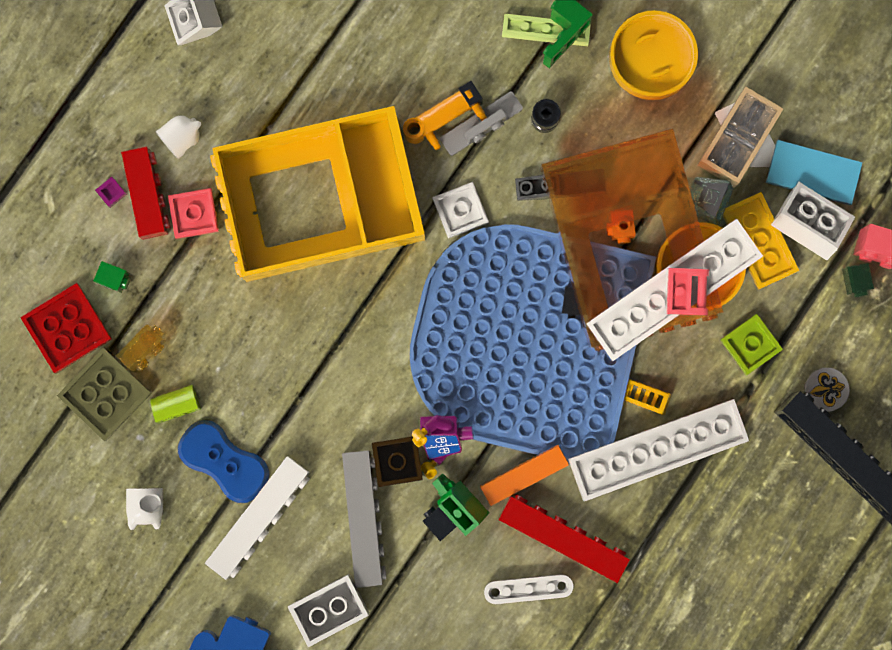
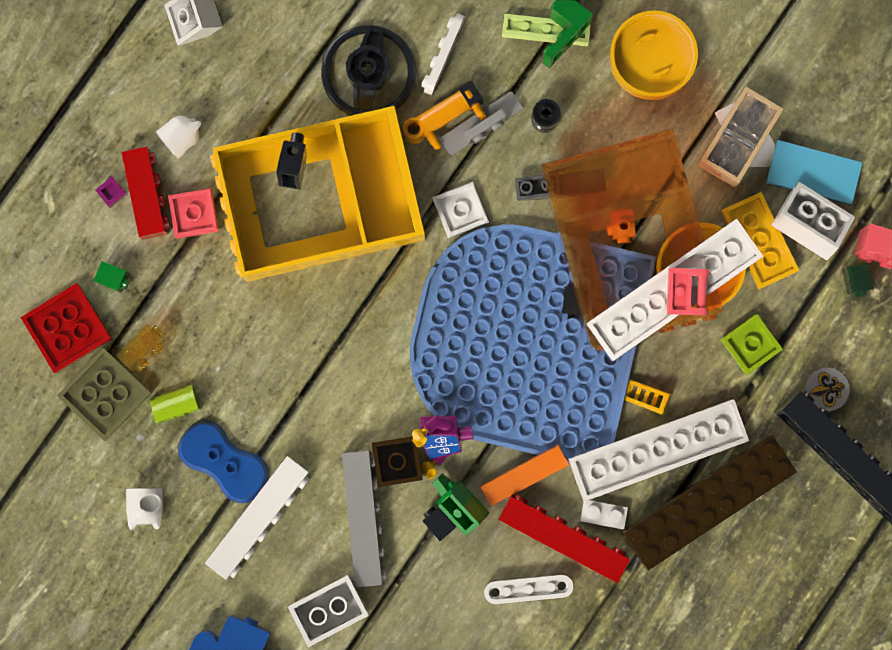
(292, 162): none -> black torso
(365, 83): none -> black piece
(439, 62): none -> white plate
(603, 514): none -> white plate
(708, 502): none -> dark brown brick
(710, 198): torso -> none

